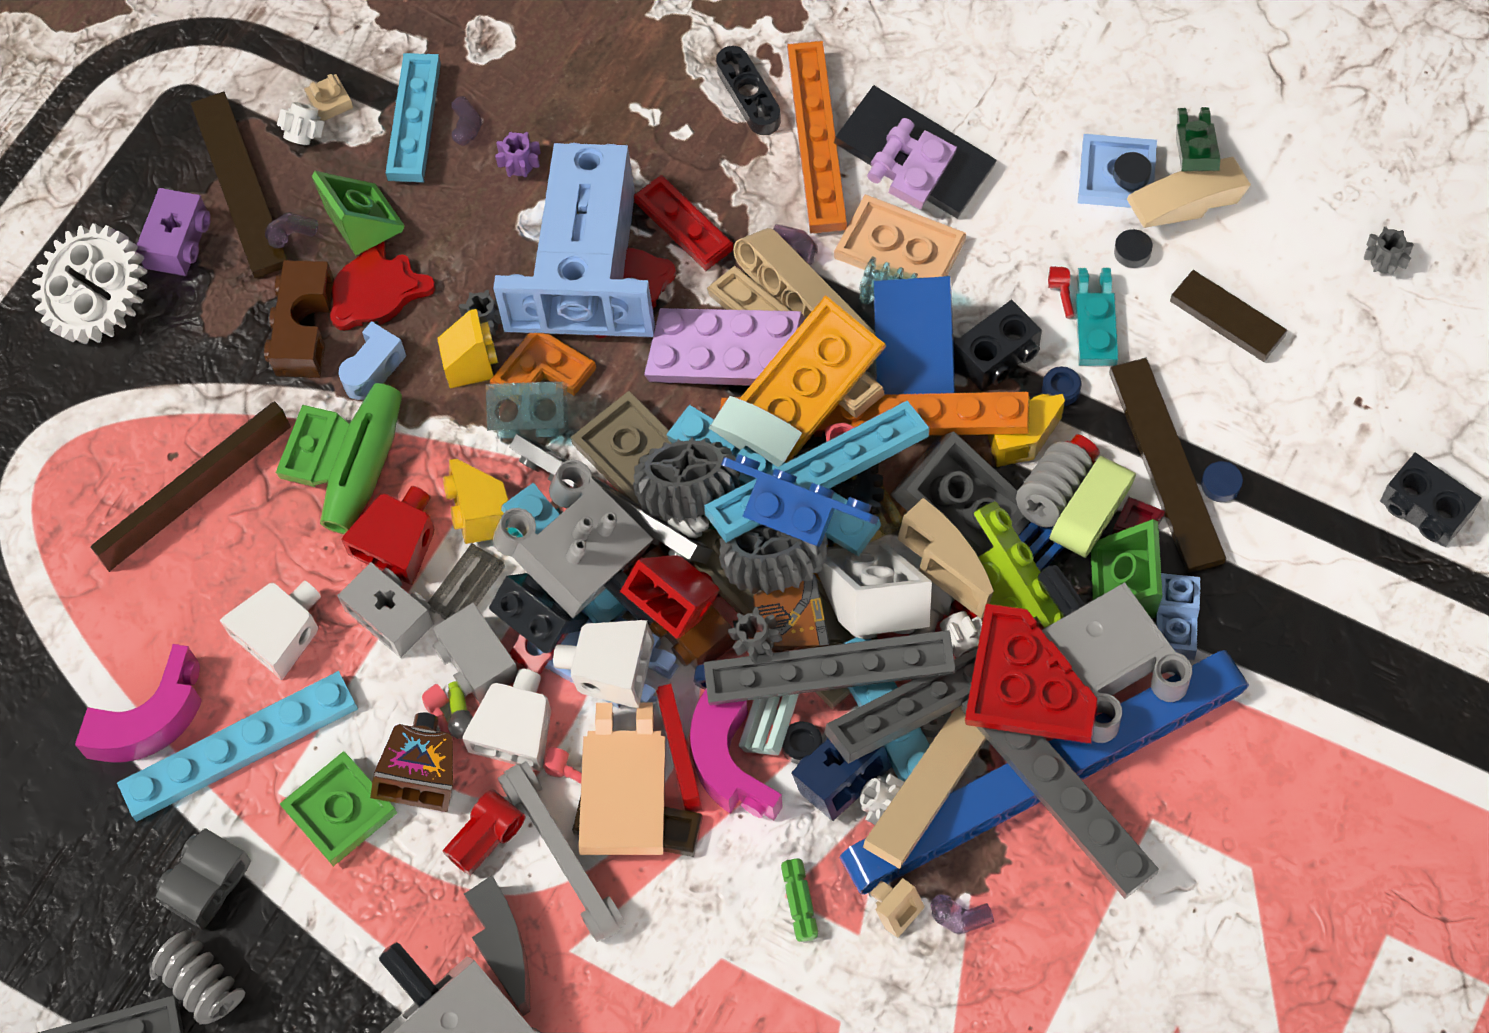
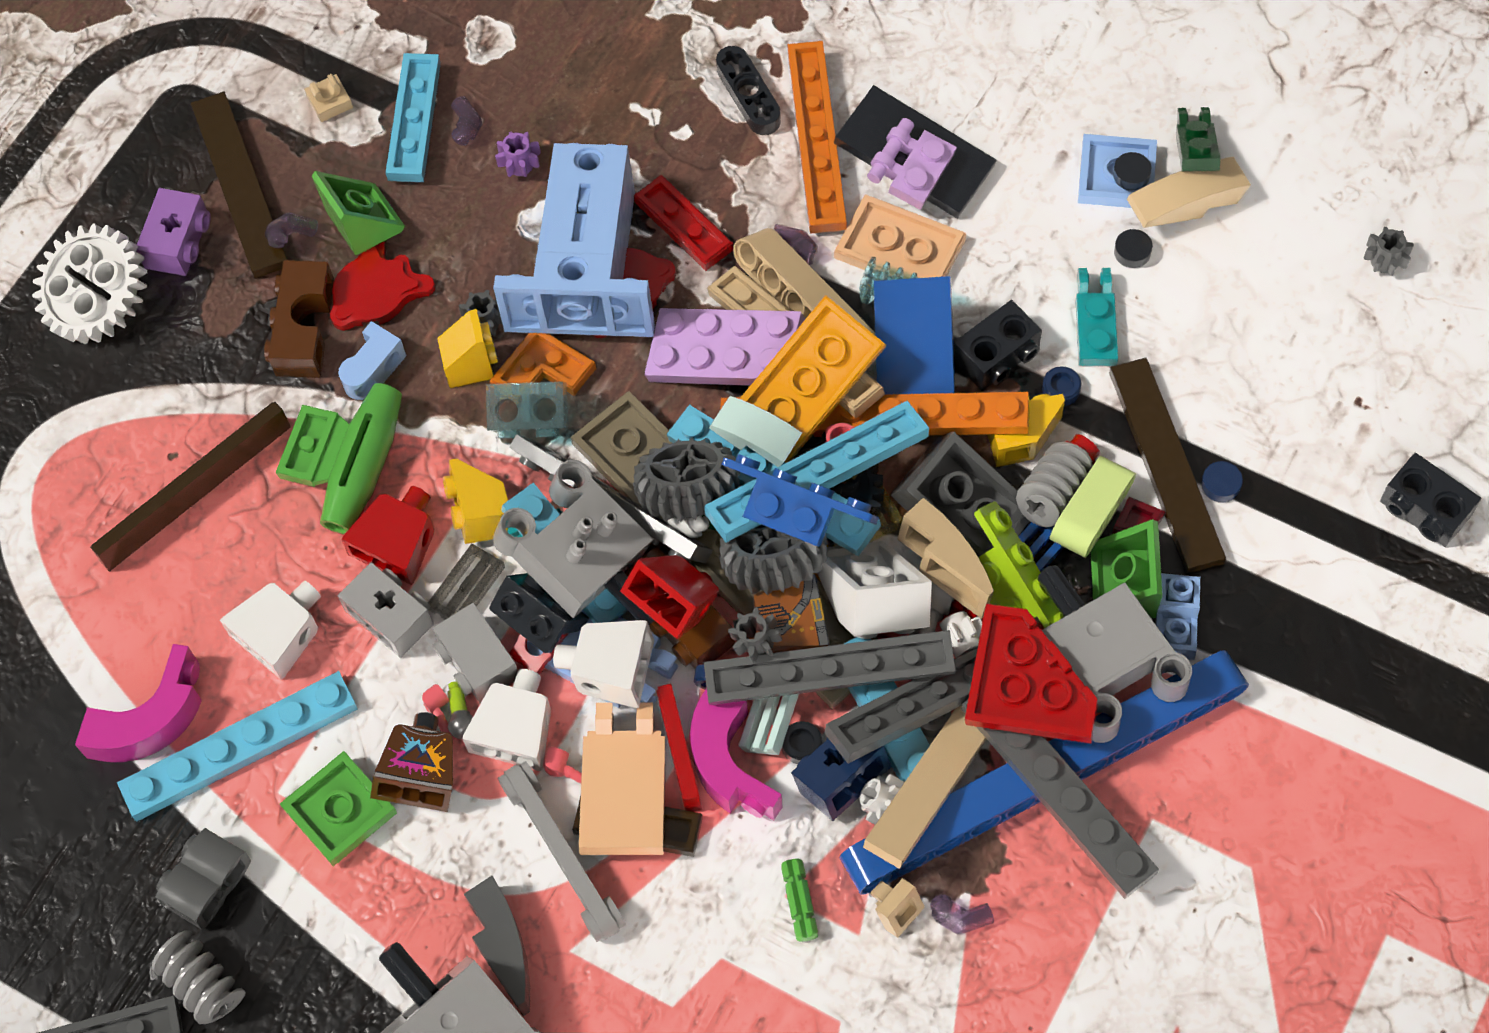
(300, 123): white gear -> none
(491, 823): red piece -> none
(1060, 279): red hand -> none
(1228, 315): dark brown tile -> none

